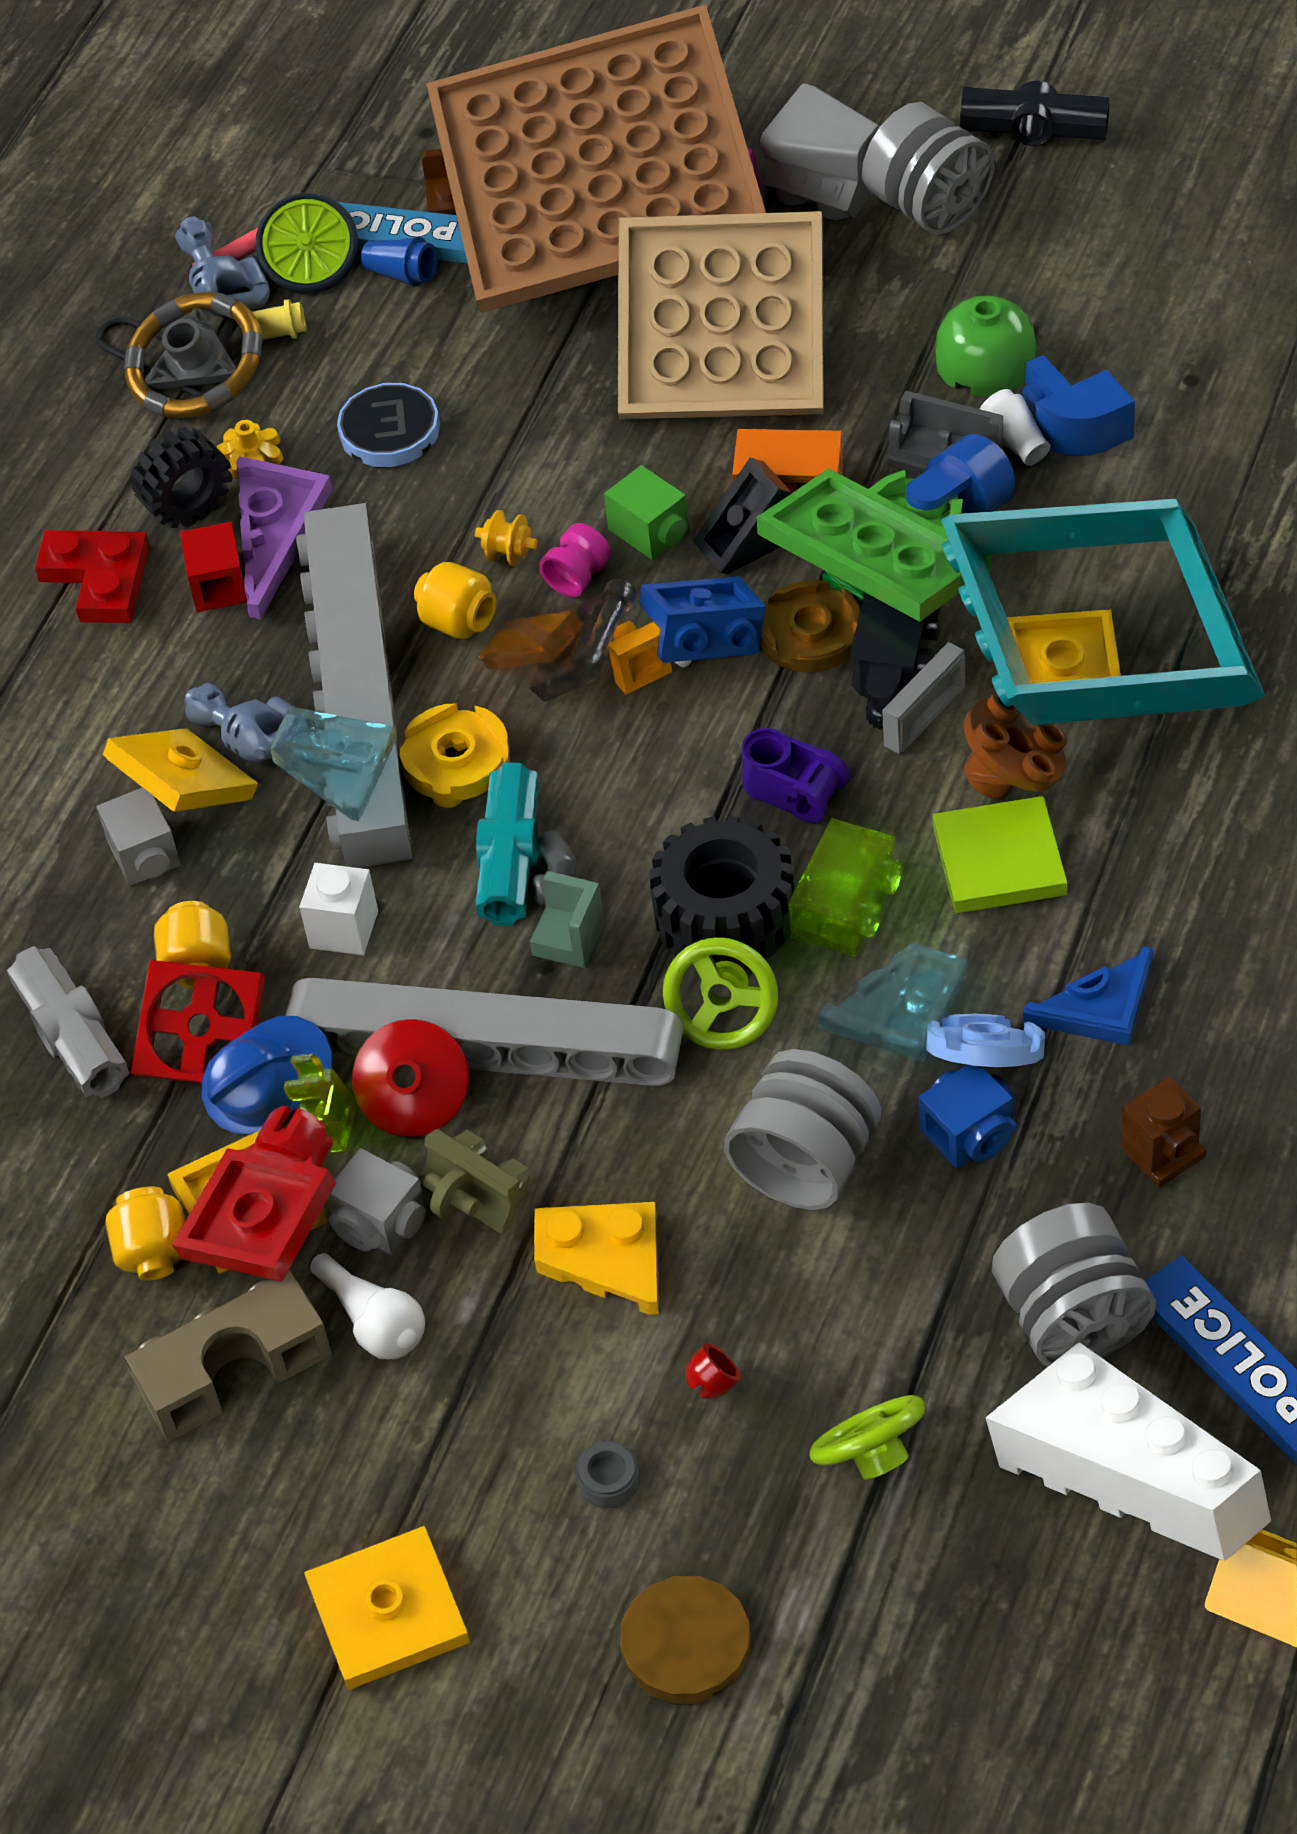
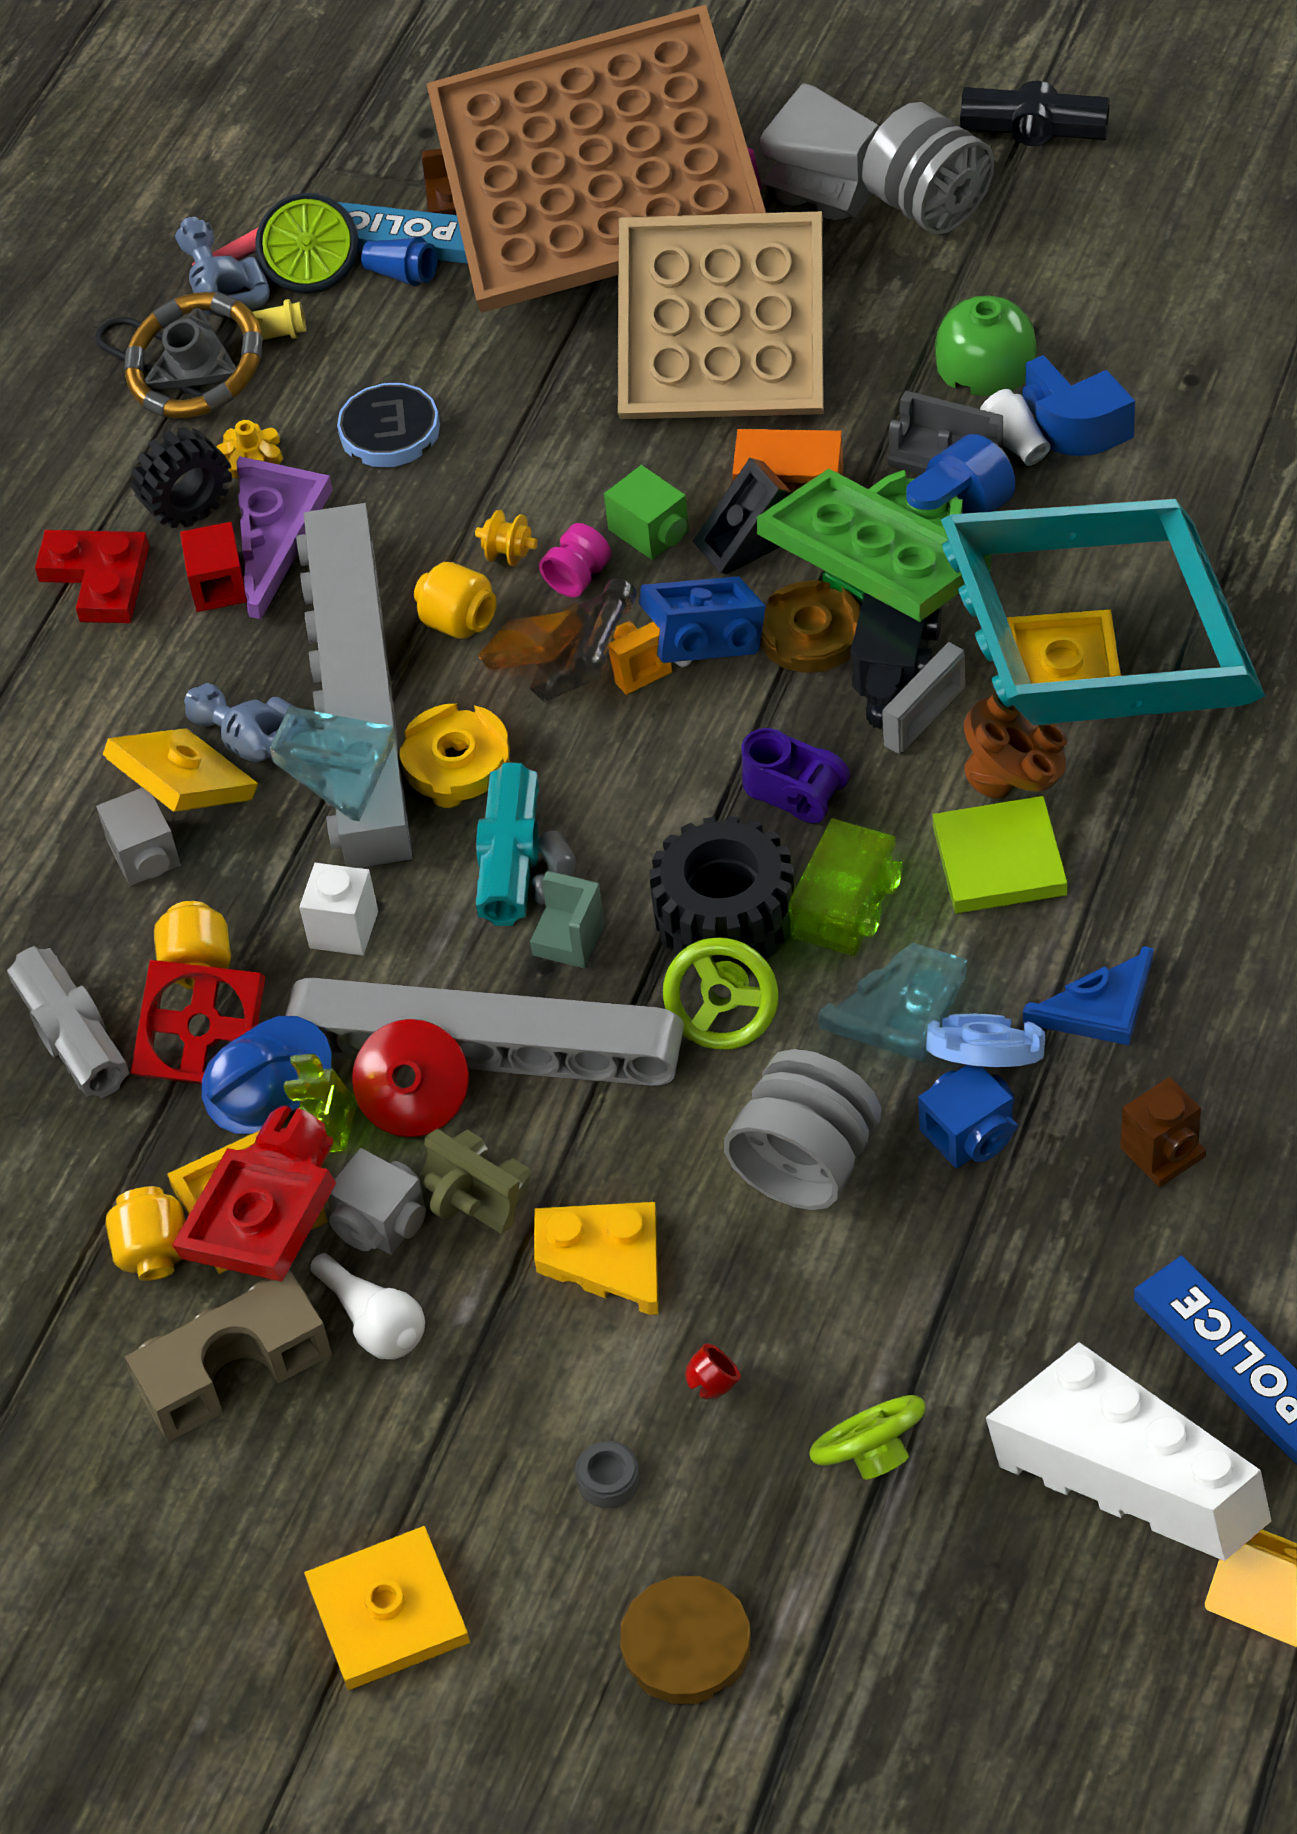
(1073, 1282): light grey wheel -> none

